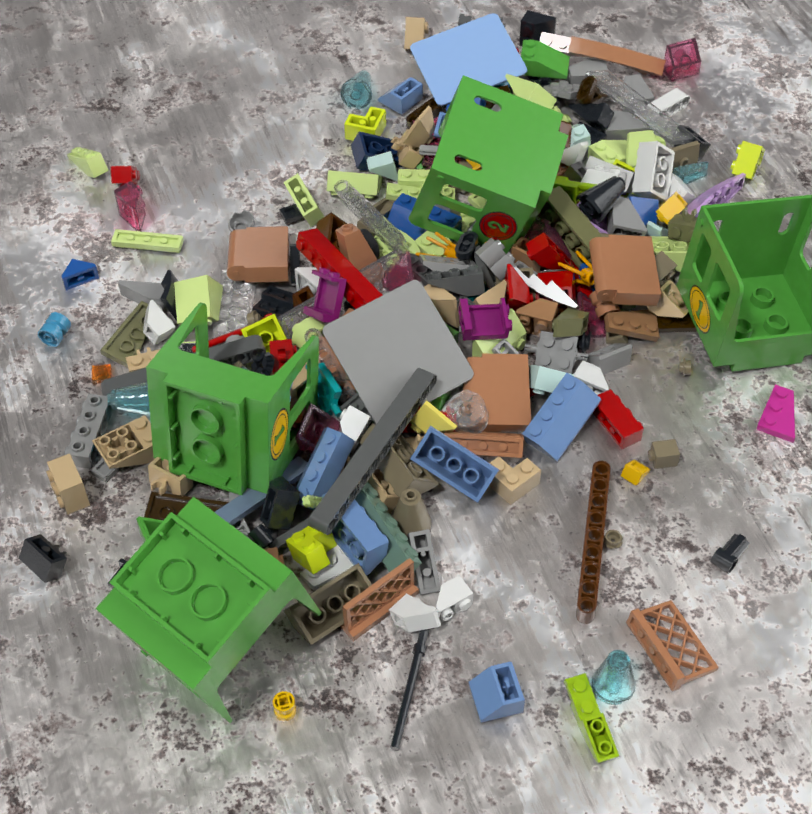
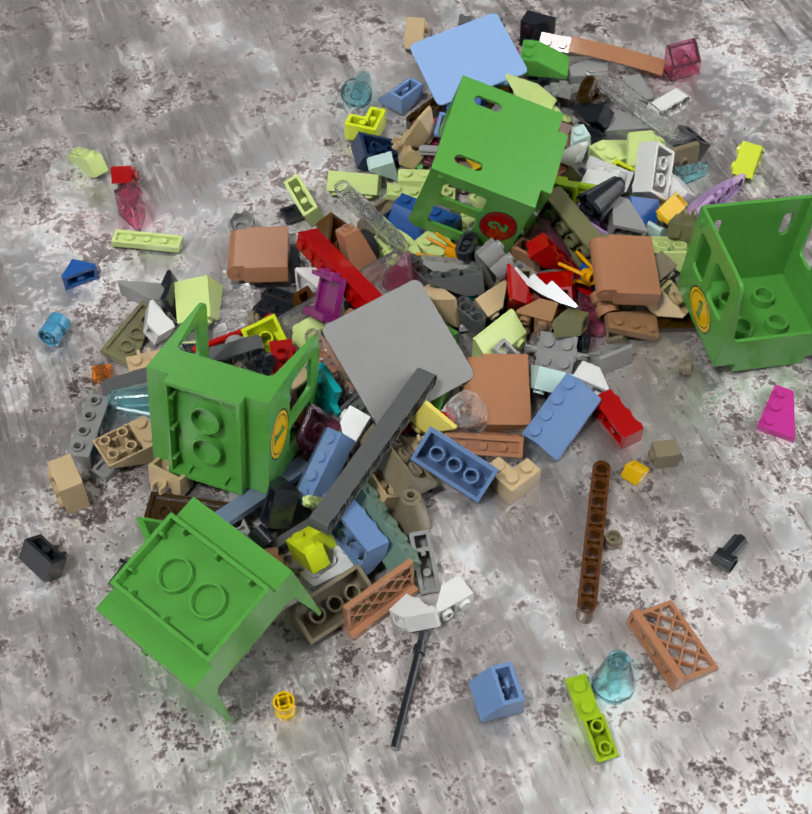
(484, 320): magenta panel -> none

